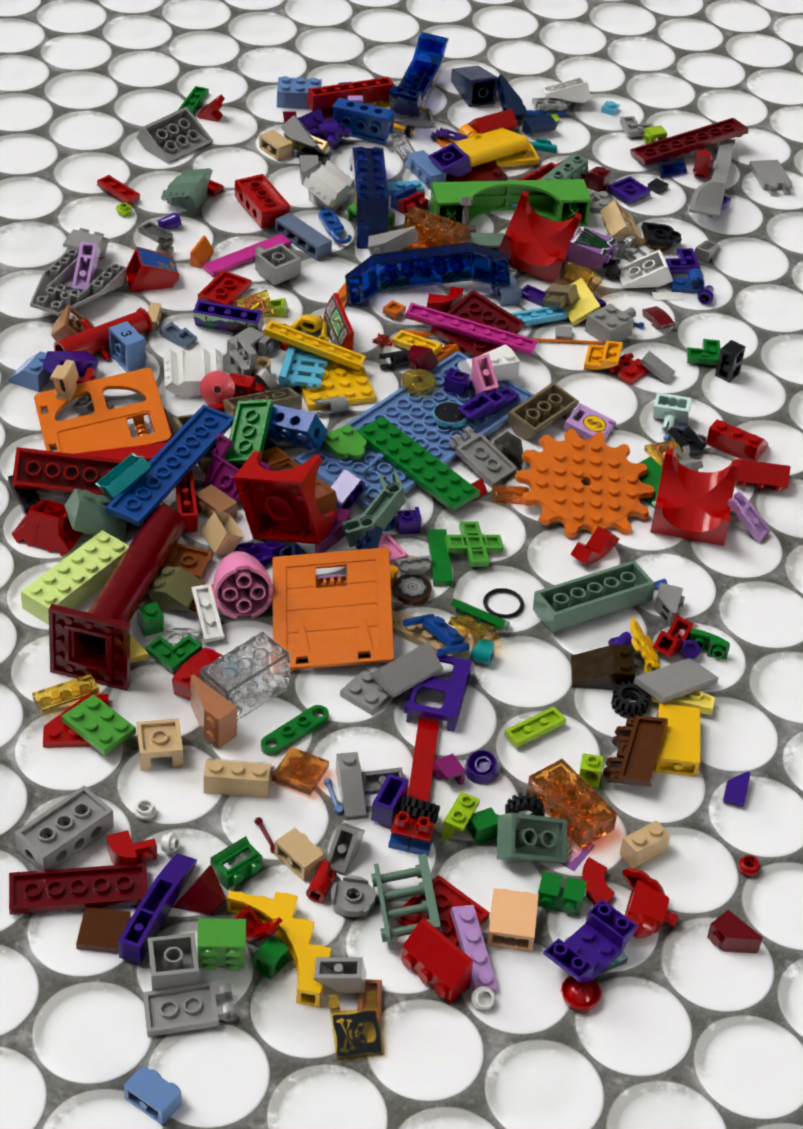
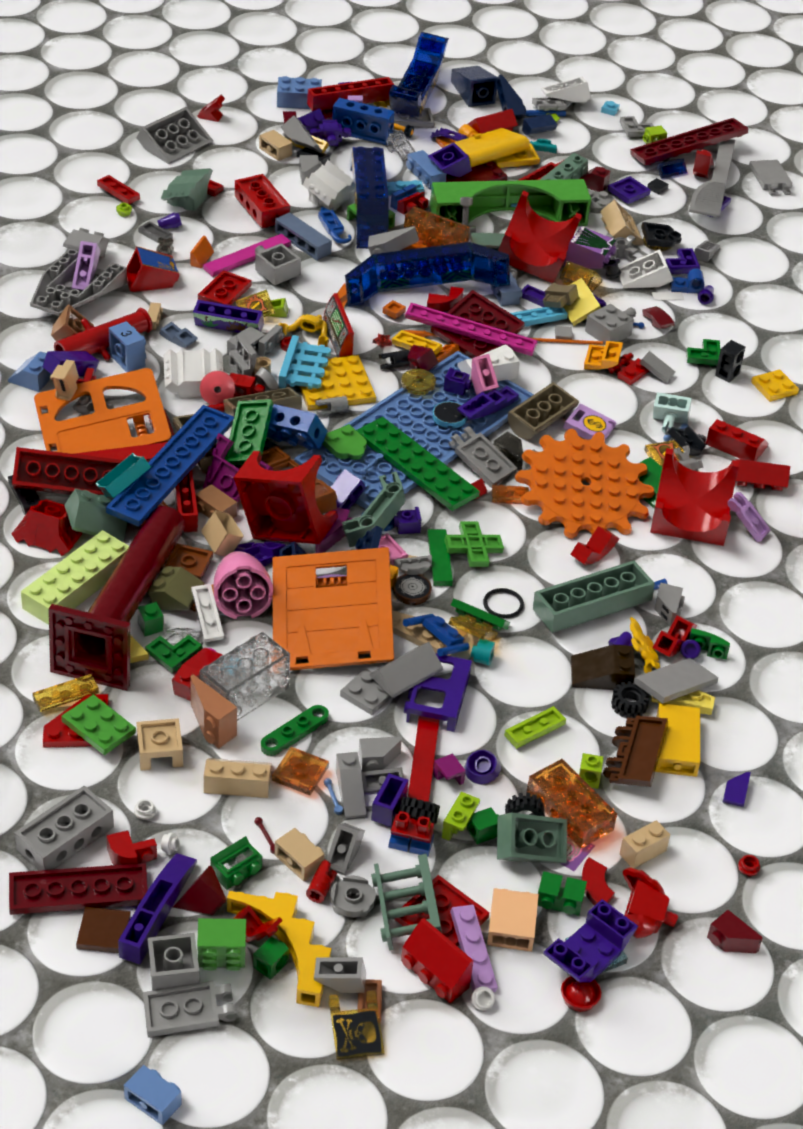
(195, 99): green tile -> none
(314, 345): yellow plate -> none
(378, 752): none -> light grey slope
(774, 385): none -> yellow plate

